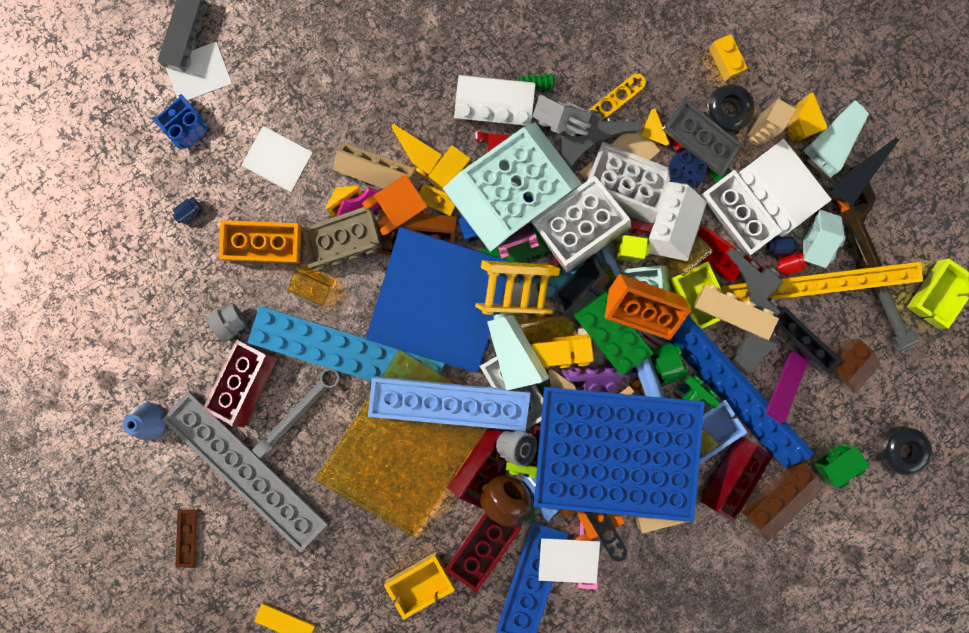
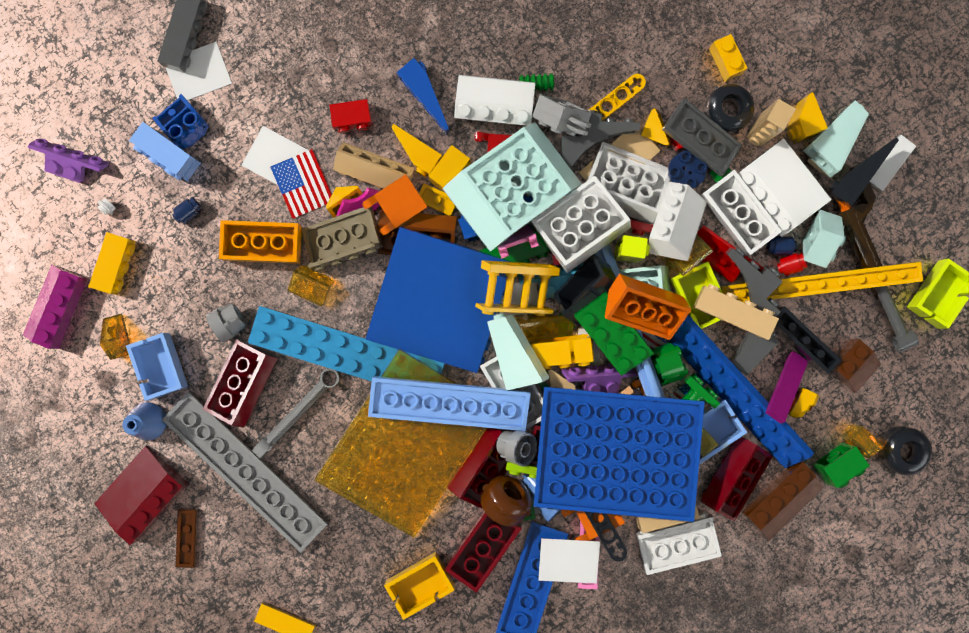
(54, 307): none -> magenta slope
(66, 162): none -> medium lavender bracket
(106, 207): none -> white plate
(112, 264): none -> yellow brick
(114, 337): none -> clear yellow slope
(140, 495): none -> dark red slope
(158, 364): none -> light blue piece
(163, 152): none -> light blue piece
(301, 183): none -> sticker
(350, 115): none -> red brick
(416, 80): none -> blue slope
(679, 545): none -> white bracket
(803, 402): none -> yellow rock
(862, 439): none -> clear yellow slope
(892, 163): none -> white tile

